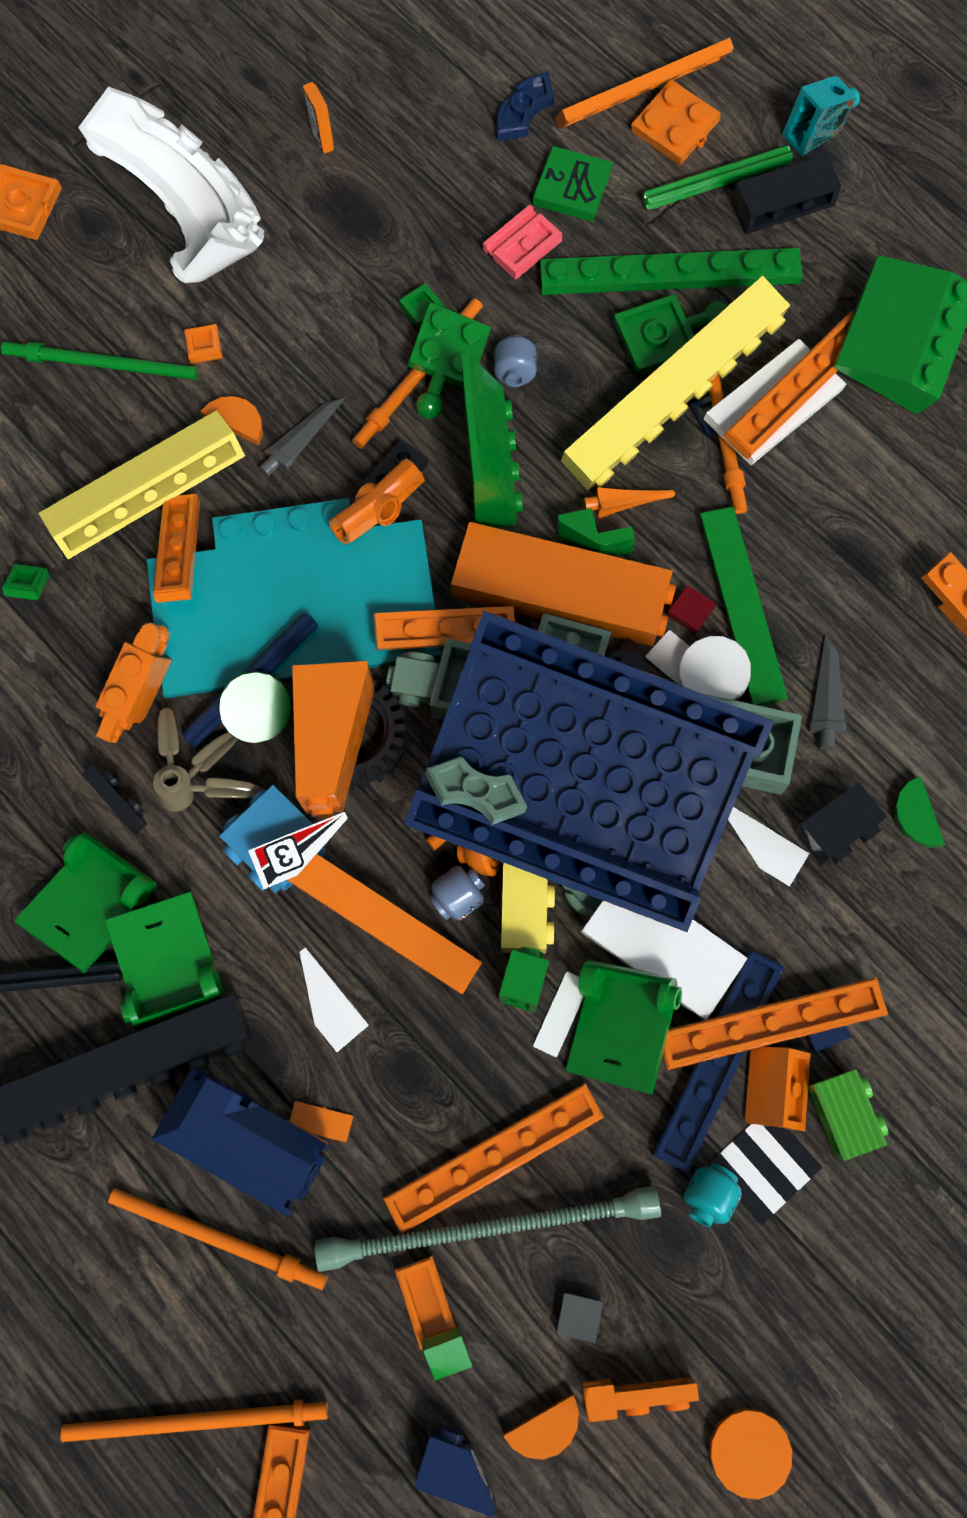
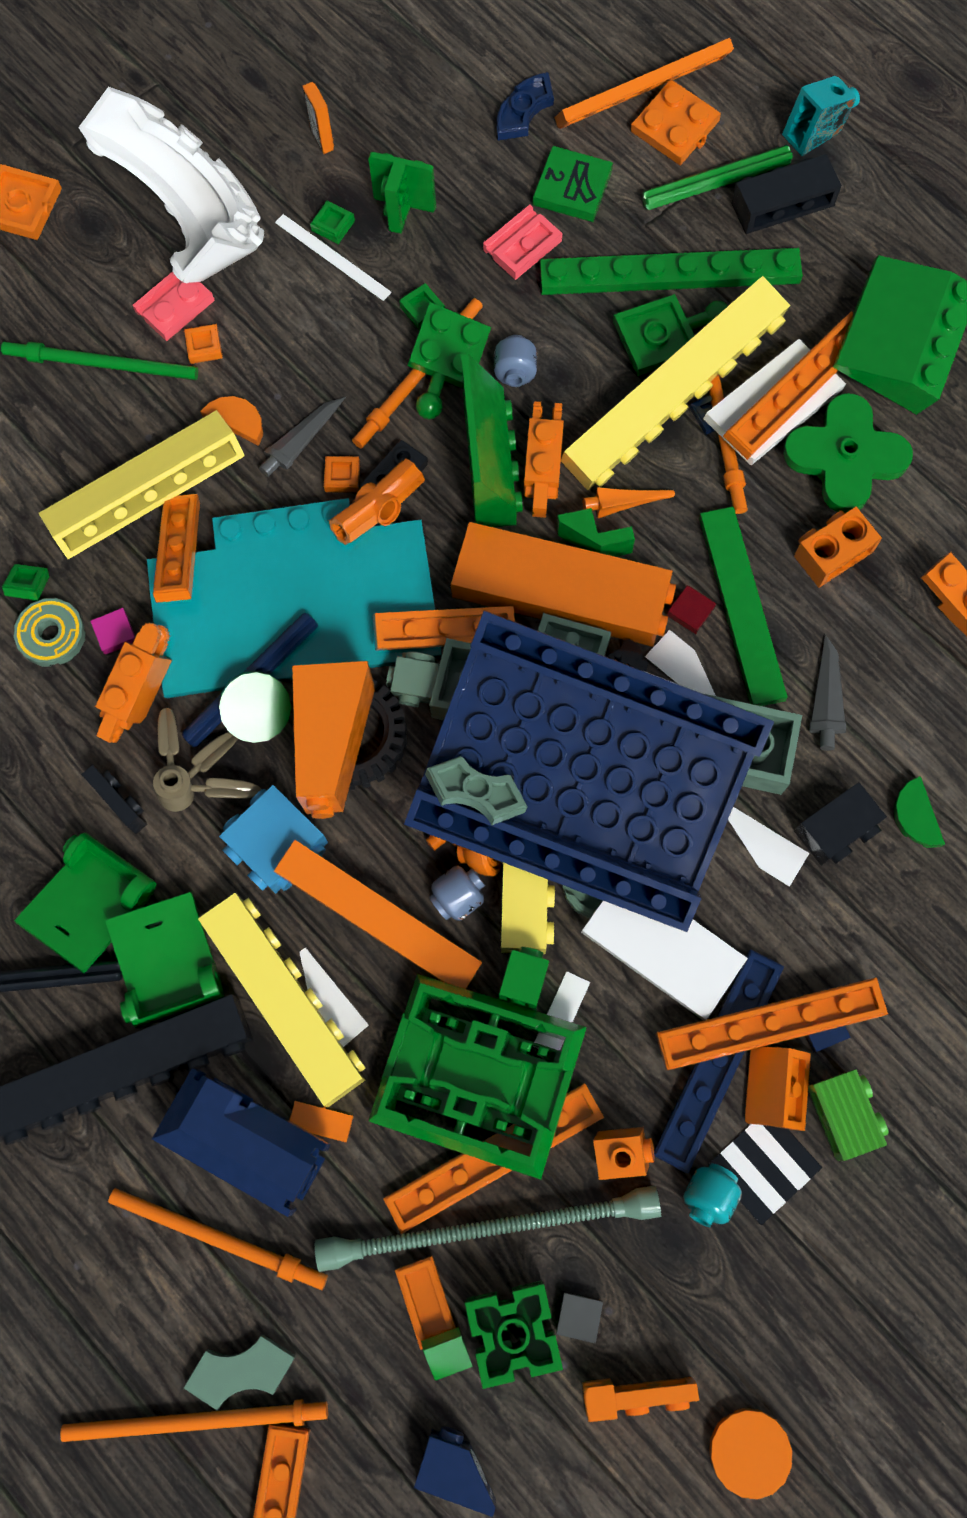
(36, 619): none -> sand green tile
(113, 631): none -> dark pink tile
(172, 305): none -> coral plate
(223, 1375): none -> sand green tile
(282, 1000): none -> light yellow brick
(291, 853): sticker -> none
(332, 222): none -> green tile
(333, 257): none -> white sticker
(342, 473): none -> orange tile
(401, 186): none -> green bracket
(478, 1075): none -> green piece
(499, 1355): none -> green brick
(543, 458): none -> orange hinge
(547, 1431): orange tile -> none
(610, 1154): none -> orange brick
(622, 1021): green door -> none
(716, 667): white tile -> none
(840, 550): none -> orange brick
(847, 453): none -> green plant

